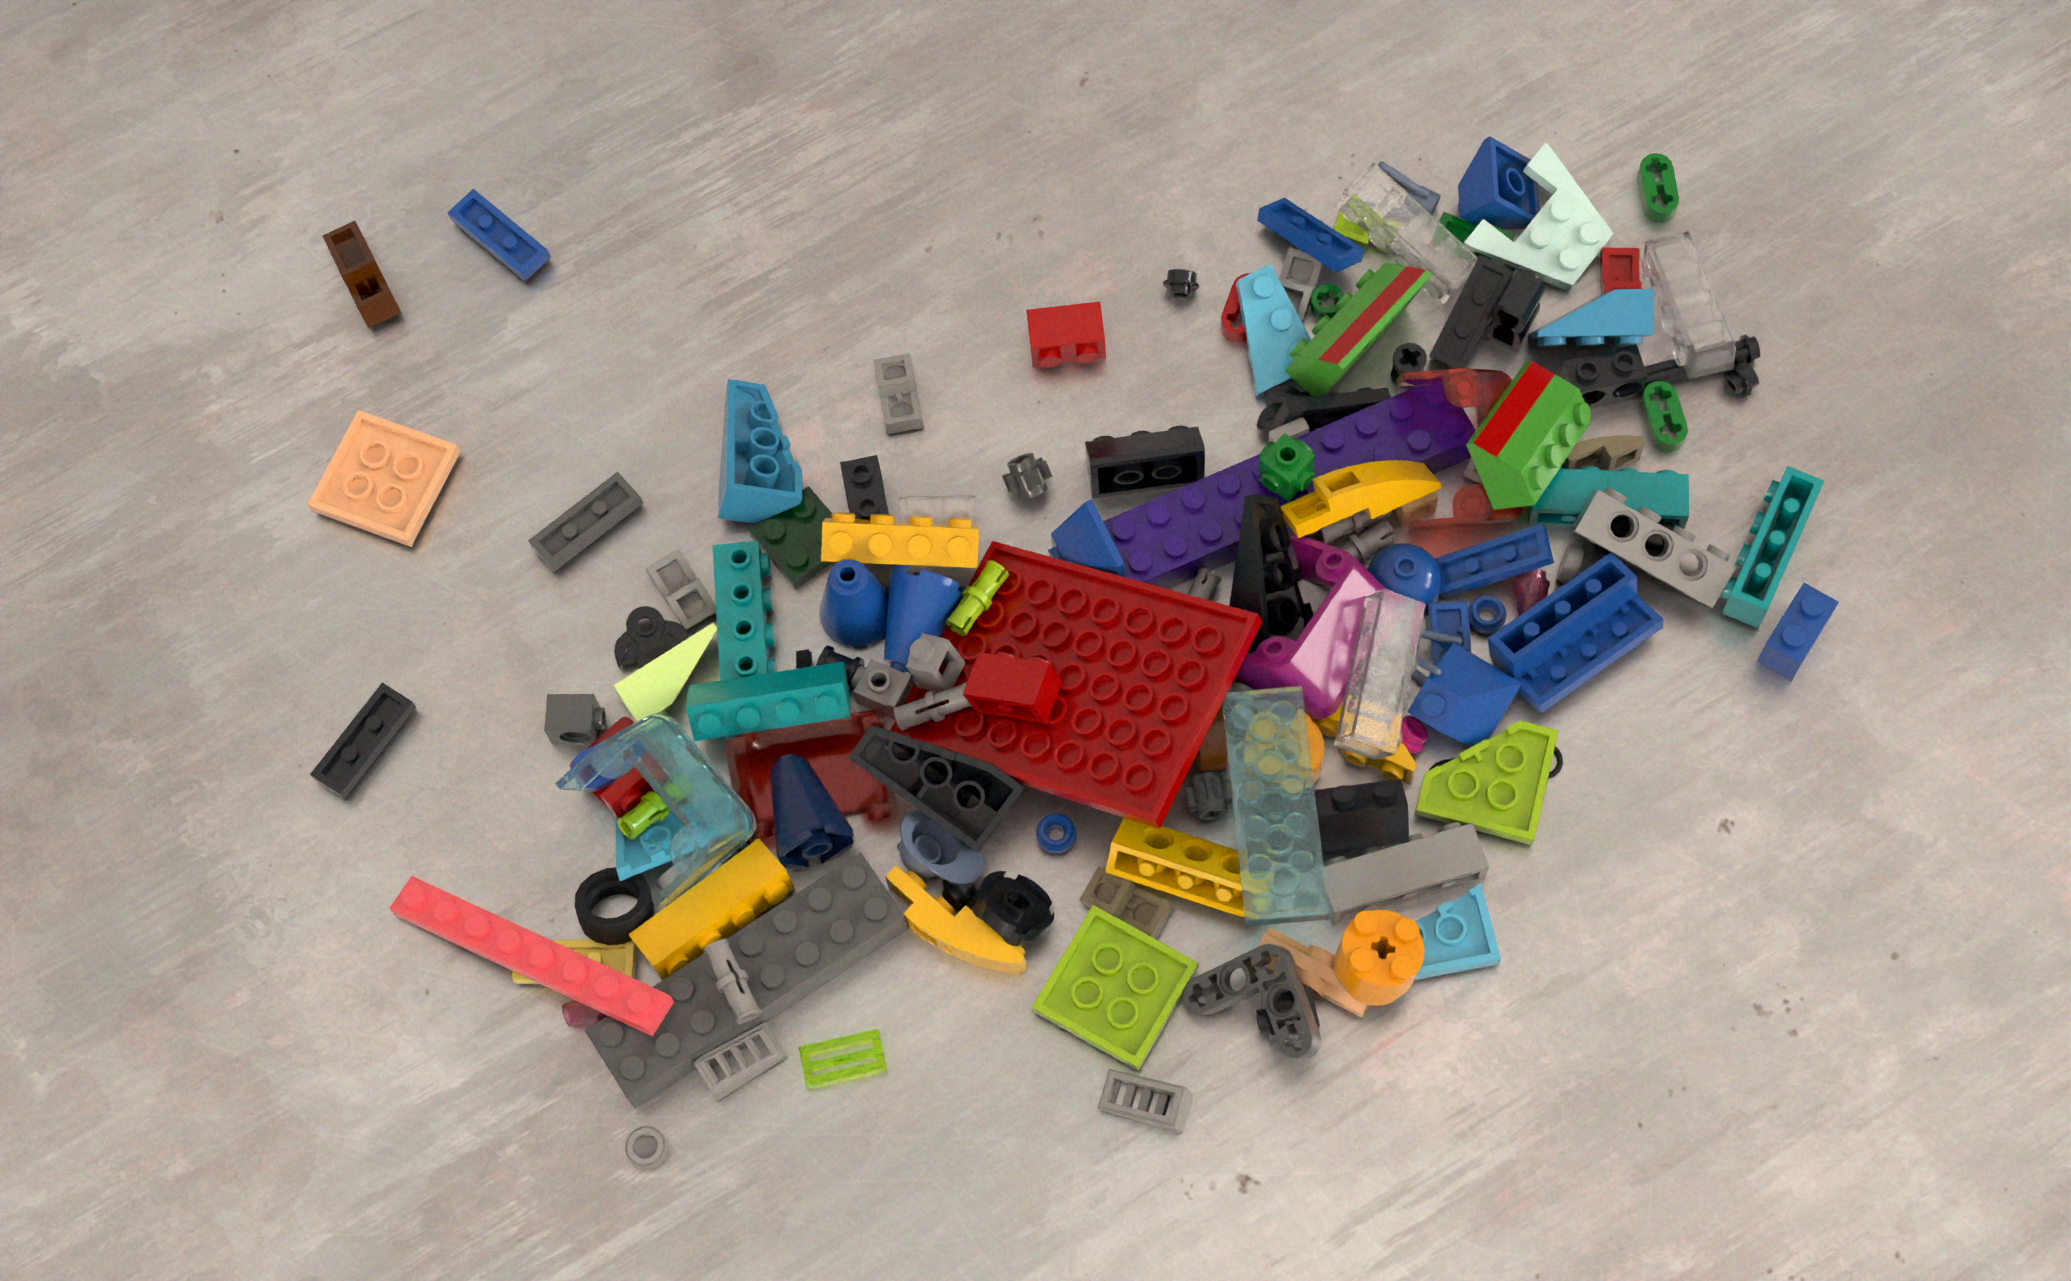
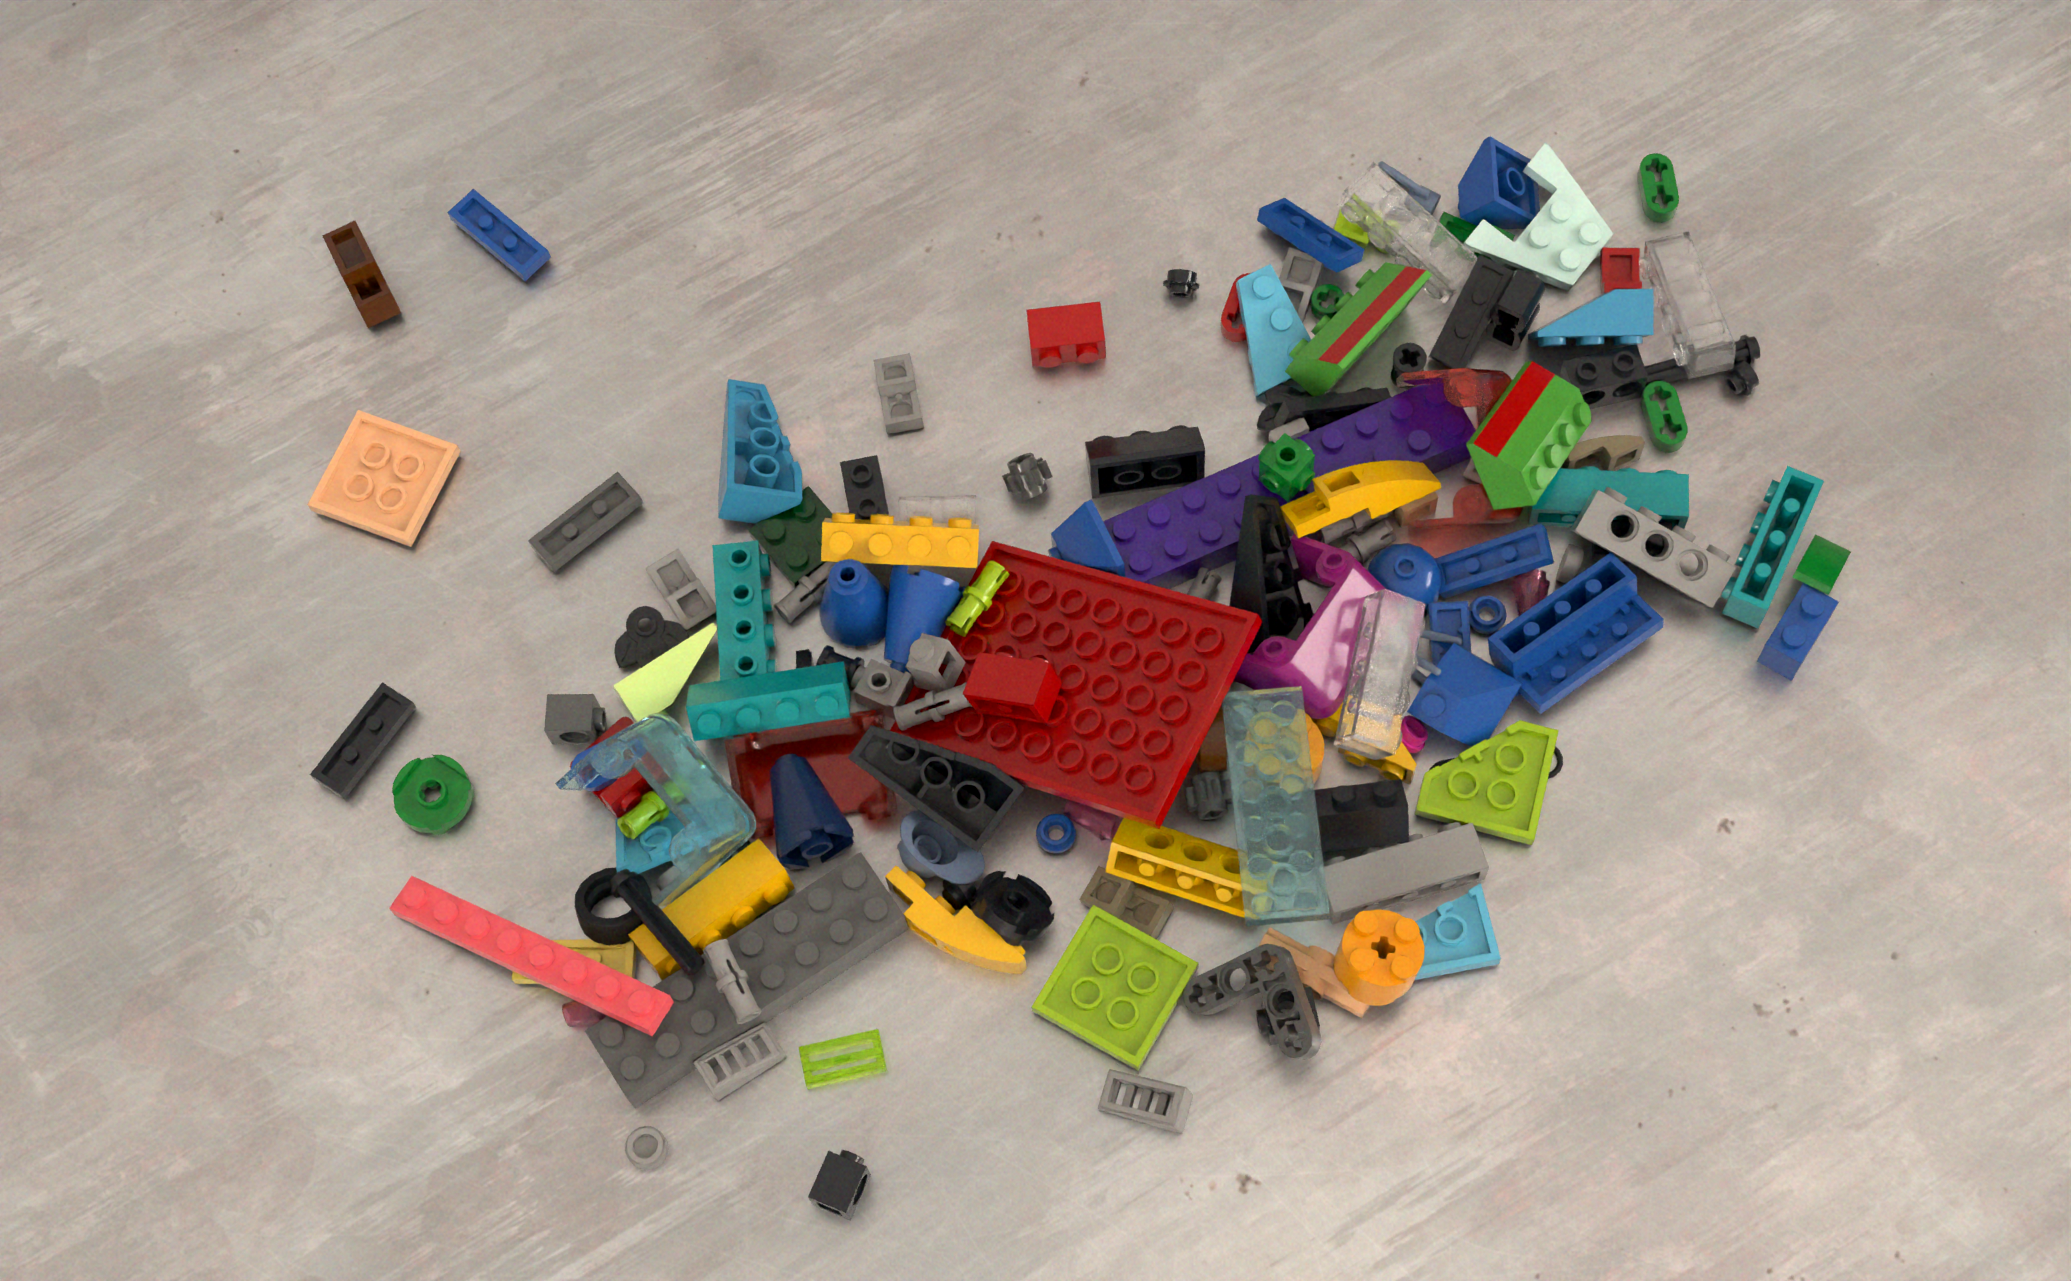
(439, 814): none -> green plate
(626, 885): none -> black axle
(808, 591): none -> light grey pin
(840, 1184): none -> black brick
(1097, 822): none -> clear pink cone
(1821, 564): none -> green slope

